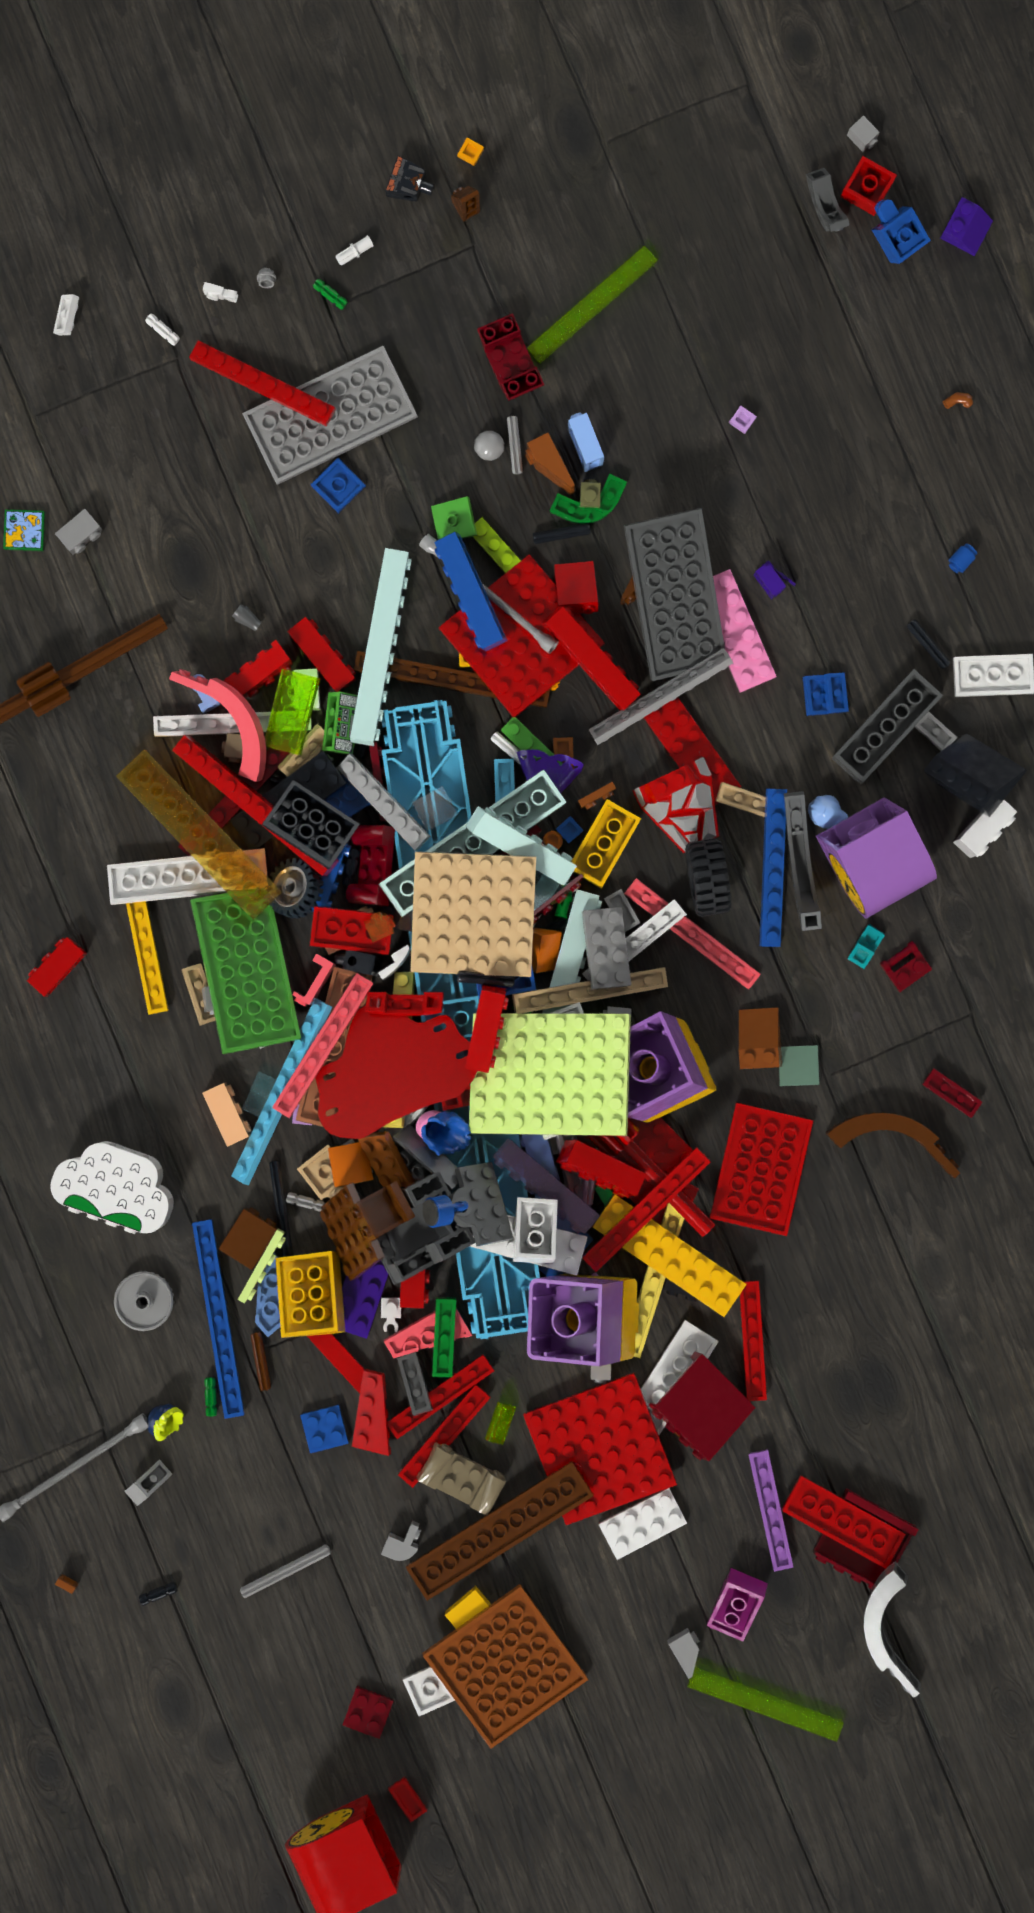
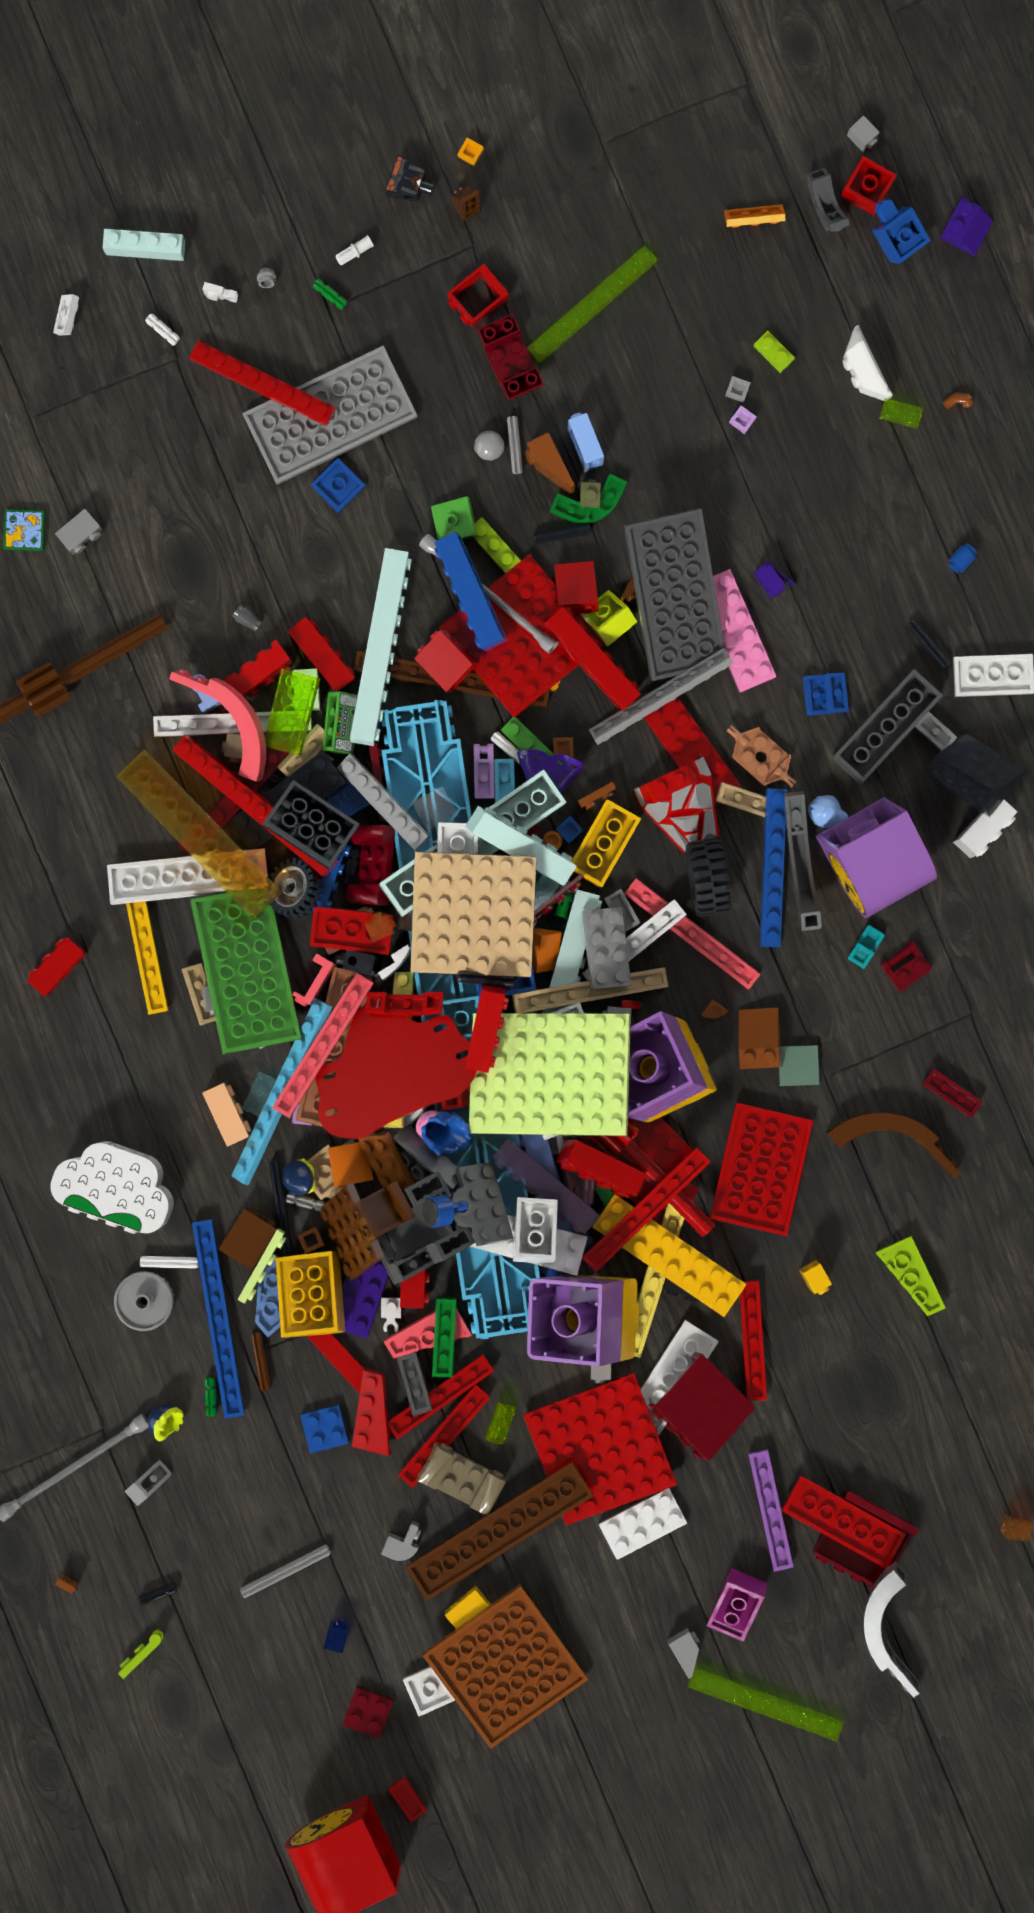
(141, 1653): none -> lime plate
(144, 244): none -> light aqua brick
(169, 1262): none -> white axle
(299, 1177): none -> dark blue hair
(311, 1241): none -> reddish brown brick
(336, 1636): none -> clear blue brick
(445, 660): none -> red brick
(456, 839): none -> white plate
(484, 772): none -> lavender plate
(487, 276): none -> red window
(611, 619): none -> neon yellow slope
(630, 1004): none -> red tile
(714, 1010): none -> dark orange tile
(737, 389): none -> light grey plate
(754, 215): none -> plate
(755, 741): none -> nougat plate
(774, 352): none -> lime plate
(815, 1277): none -> yellow brick
(864, 368): none -> white wedge
(901, 413): none -> clear neon green plate
(909, 1268): none -> lime wing
(1016, 1528): none -> clear orange brick

